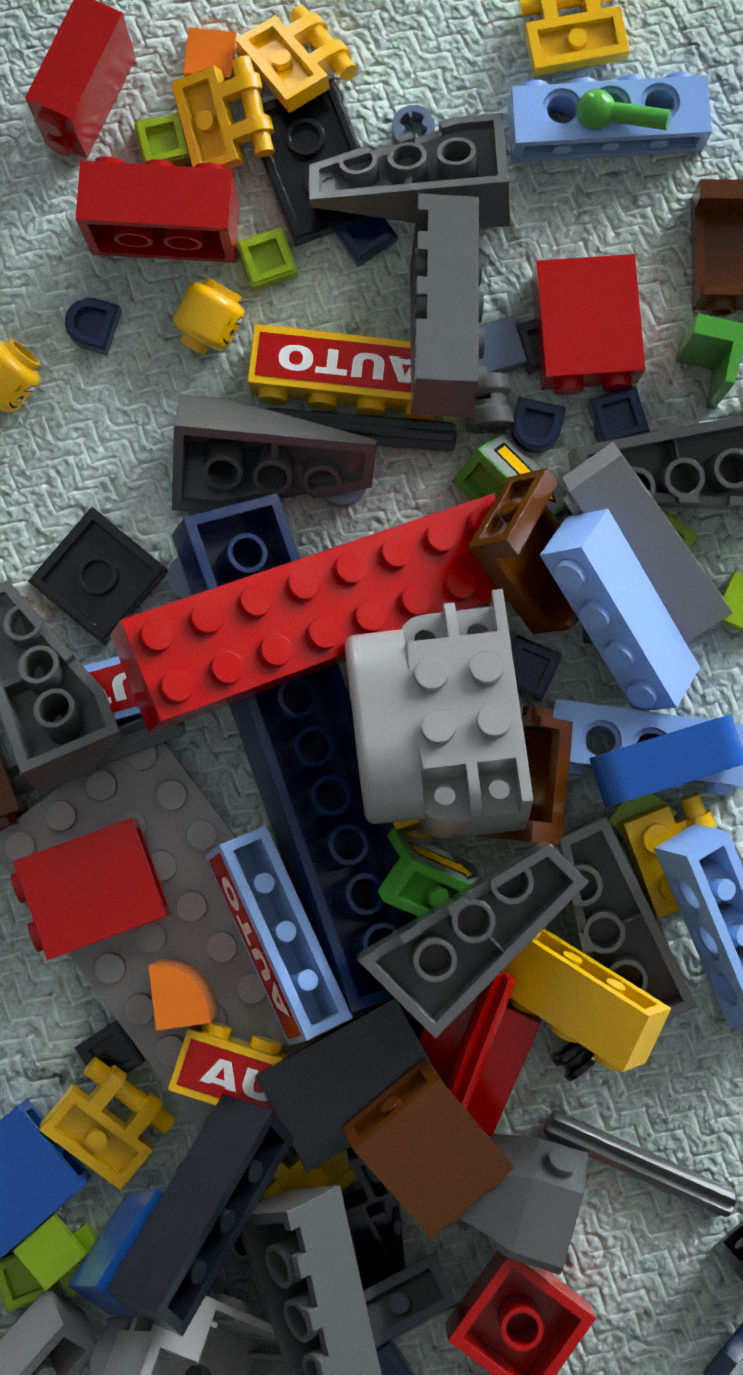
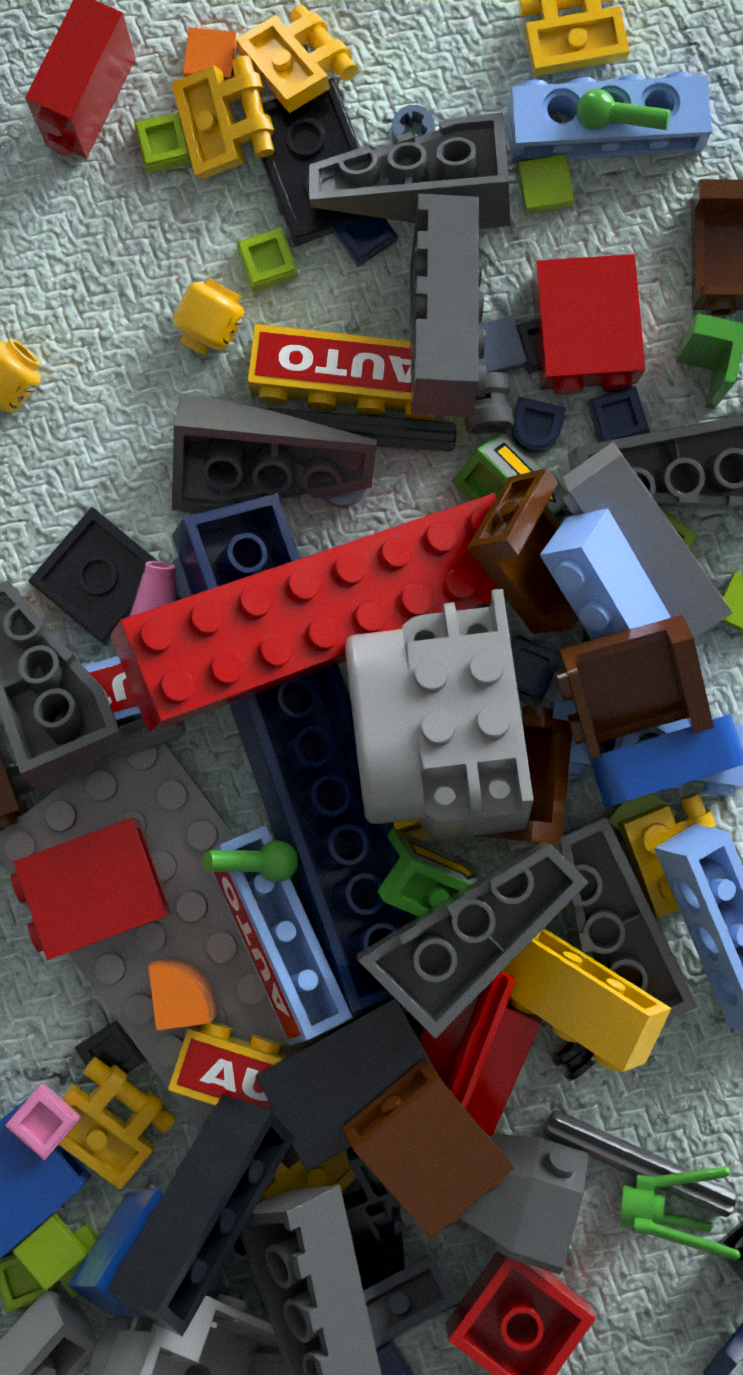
(43, 1121): none -> bright pink tile
(92, 324): dark blue tile -> none
(156, 587): none -> bright pink cone
(158, 210): red brick -> none
(274, 861): none -> bright green bar
(545, 184): none -> lime tile
(634, 683): none -> reddish brown panel
(645, 1211): none -> bright green plant

